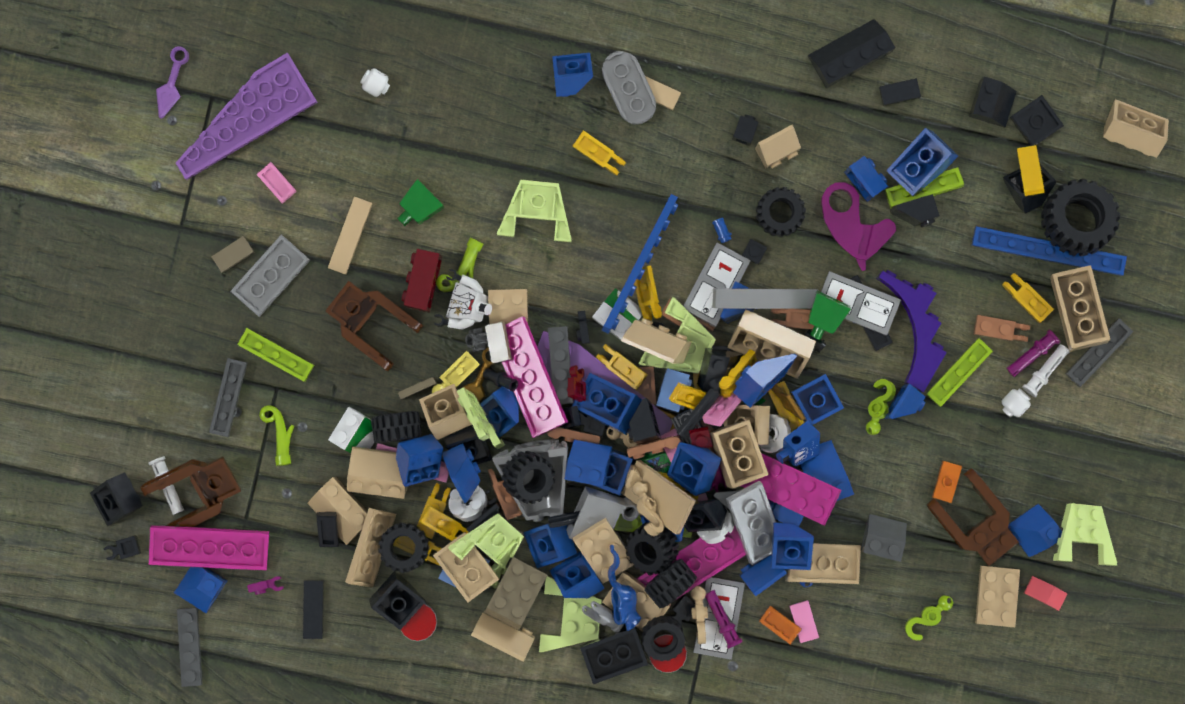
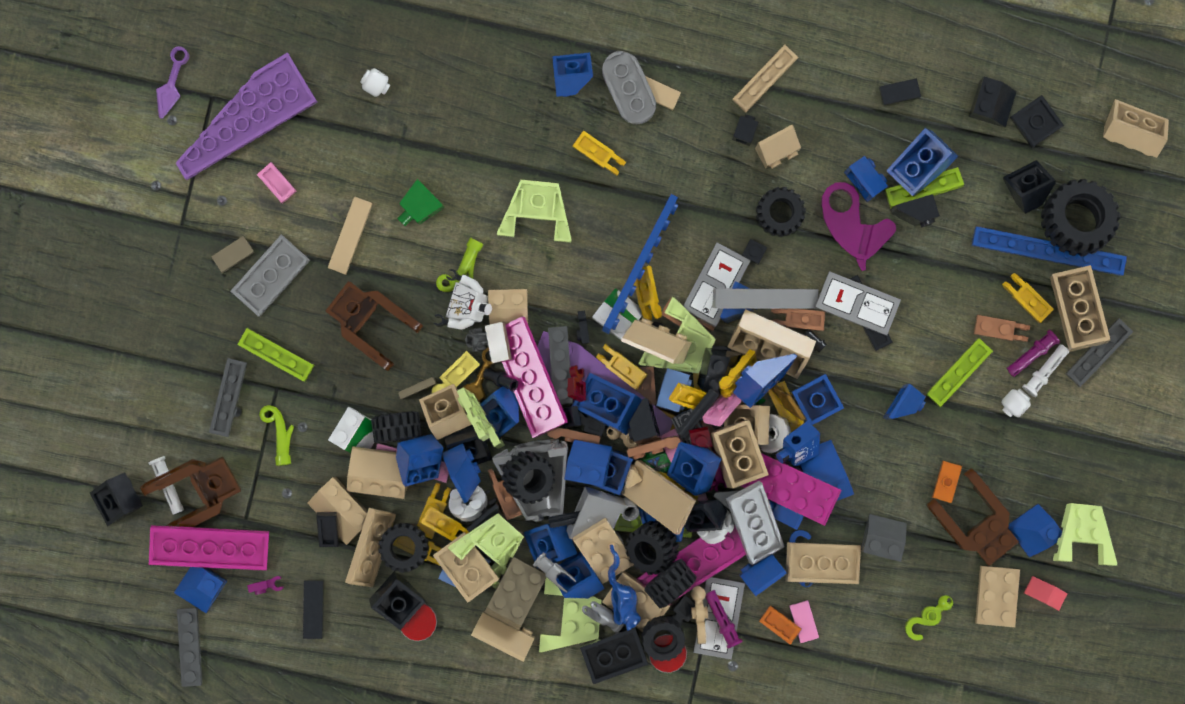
(125, 548): black plate -> none
(422, 280): dark red brick -> none
(551, 570): none -> light grey piece
(646, 506): tan piece -> none
(722, 230): blue pin -> none
(765, 78): none -> tan tile
(791, 547): blue slope -> none
(826, 314): green torso -> none
(851, 53): black slope -> none
(878, 407): lime piece -> none
(924, 326): dark purple arch -> none
(1030, 170): yellow tile -> none

